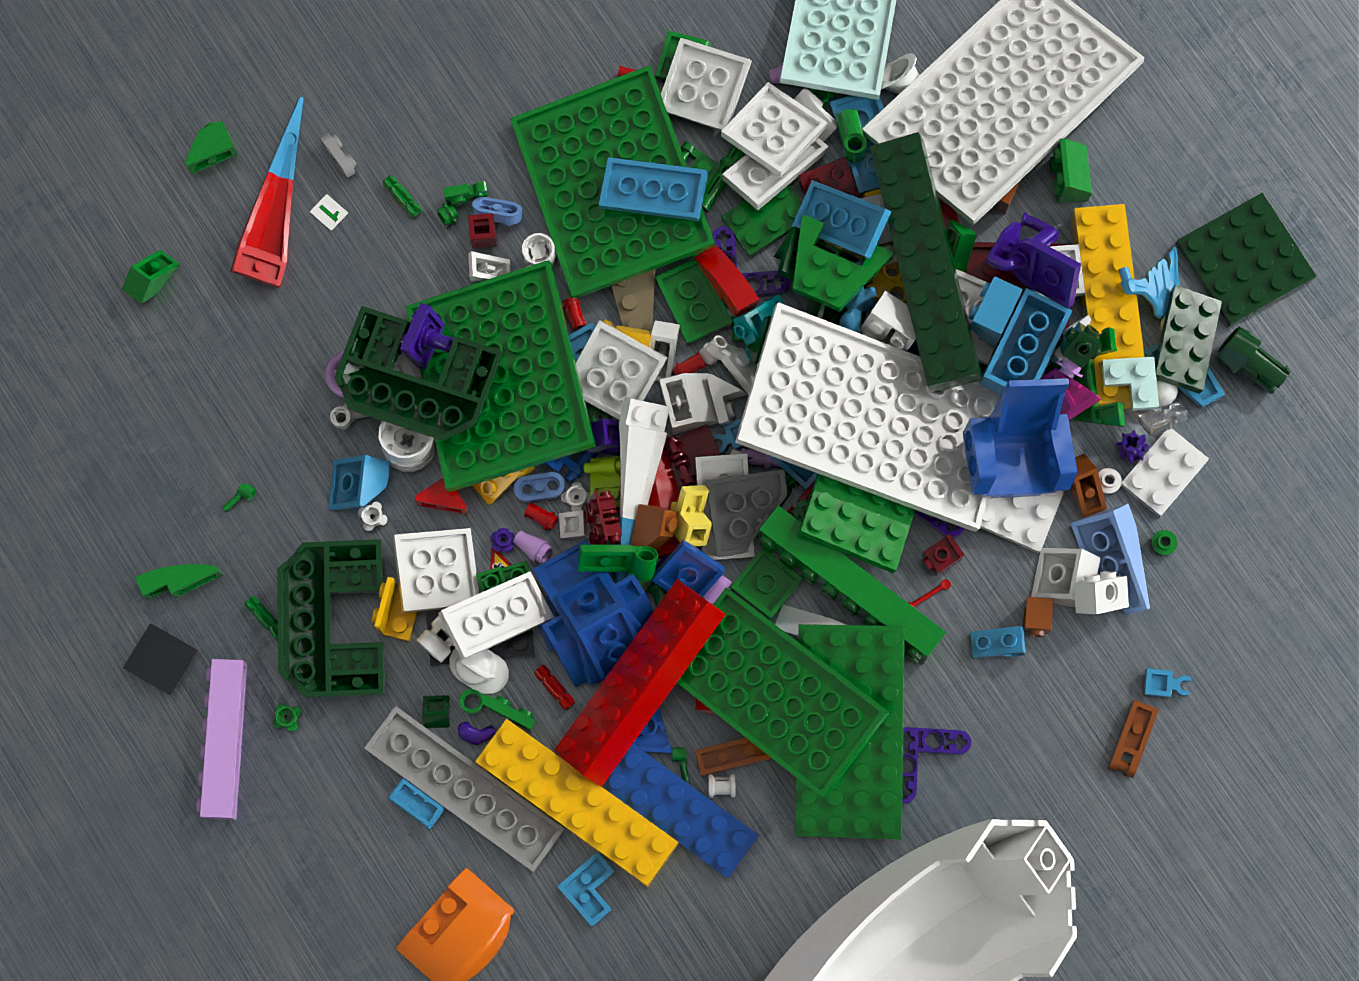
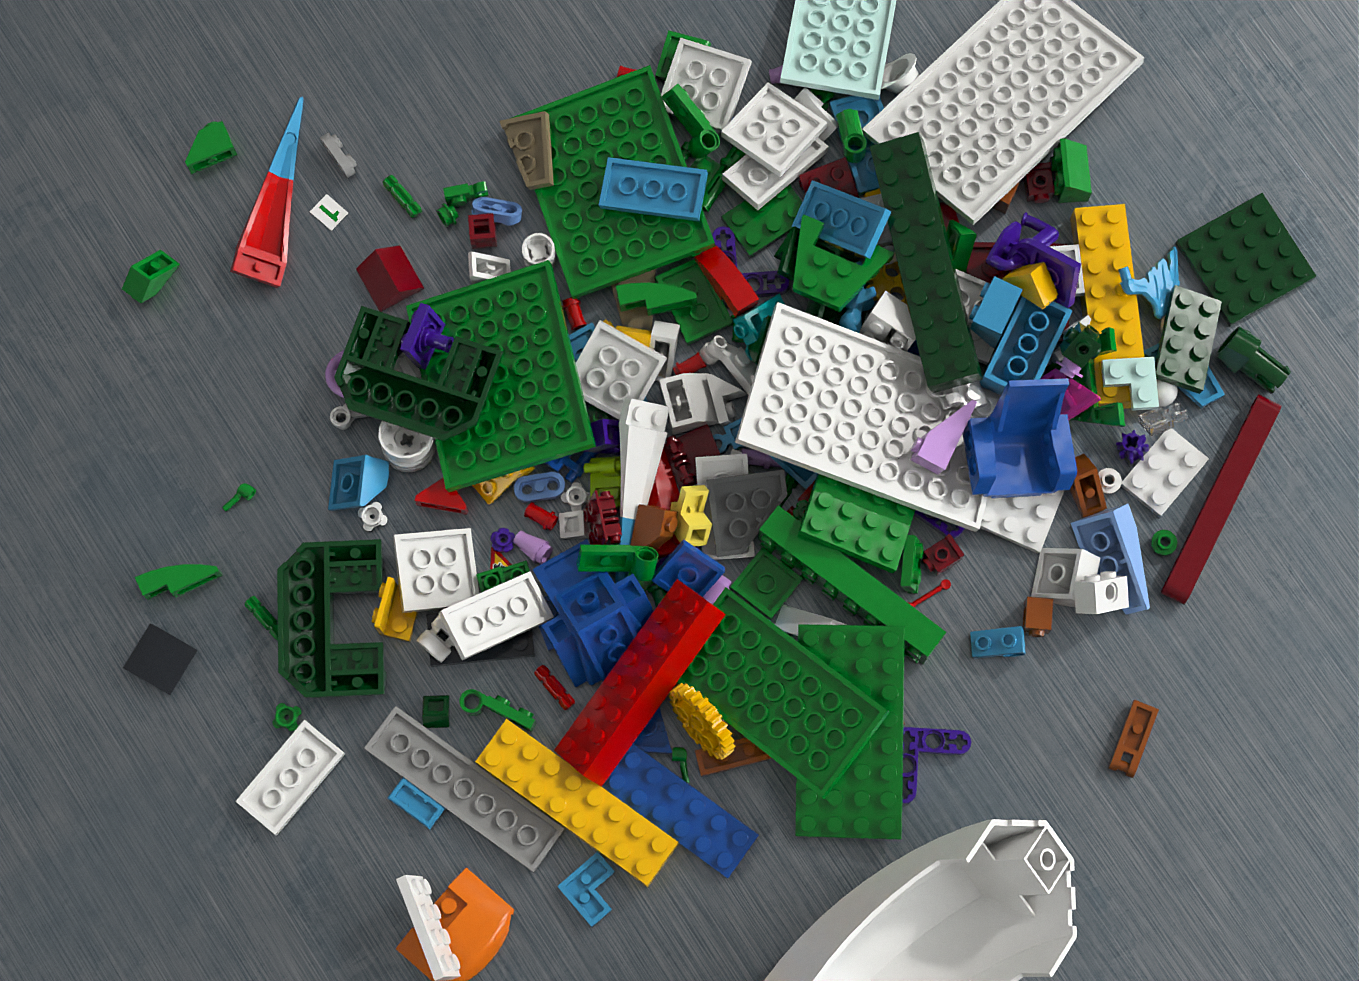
(223, 739): lavender brick -> none
(290, 777): none -> white plate
(389, 276): none -> dark red slope
(426, 922): none -> white plate
(474, 735): dark purple arm -> none
(481, 672): white piece -> none
(531, 145): none -> dark tan wing
(655, 296): none -> green slope
(693, 120): none -> green plate
(701, 721): none -> yellow gear
(721, 785): white bush -> none
(911, 564): none -> green plate
(937, 446): none -> lavender slope
(963, 395): none -> white plate
(1035, 283): none -> yellow slope
(1037, 192): none -> dark red brick
(1161, 683): dark azure plate -> none
(1221, 499): none -> dark red beam

